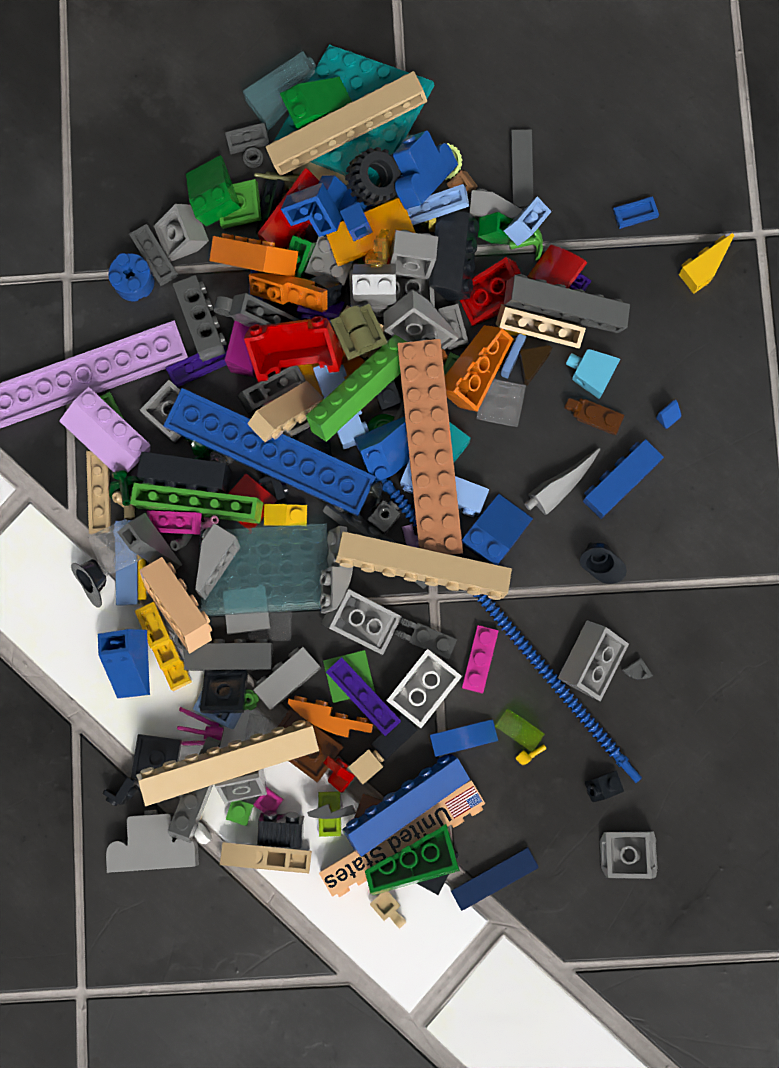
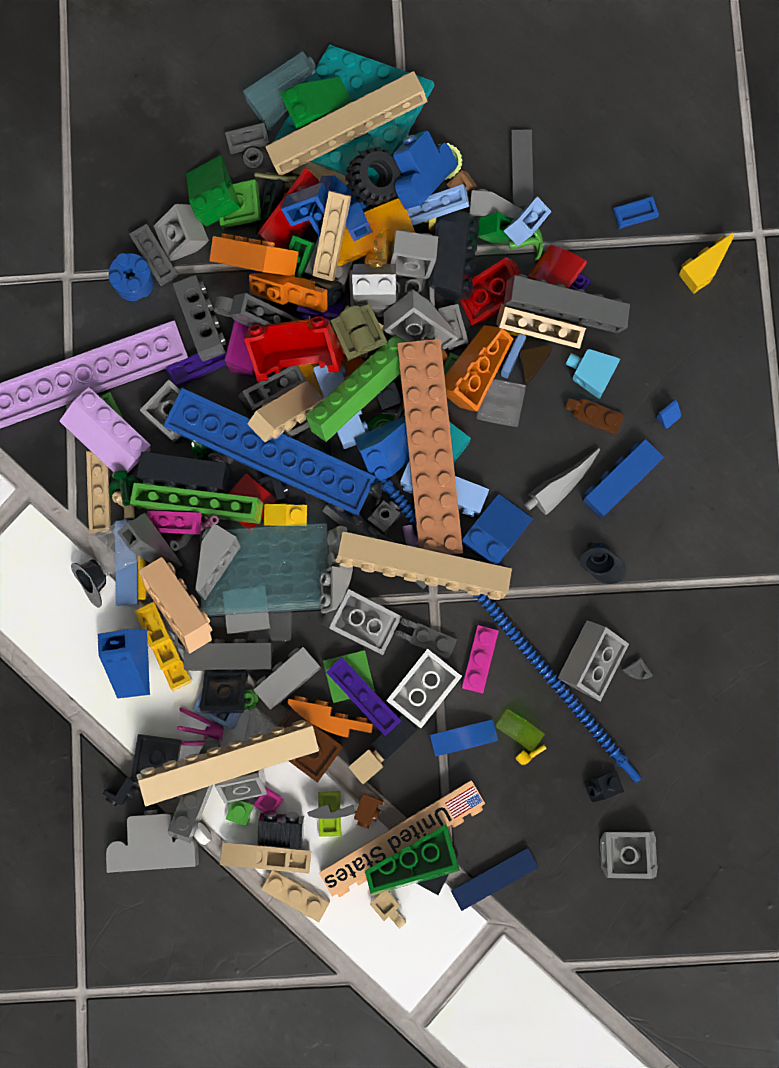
(295, 896): none -> tan plate
(331, 235): none -> tan plate
(341, 775): red bracket -> none
(405, 804): blue brick -> none

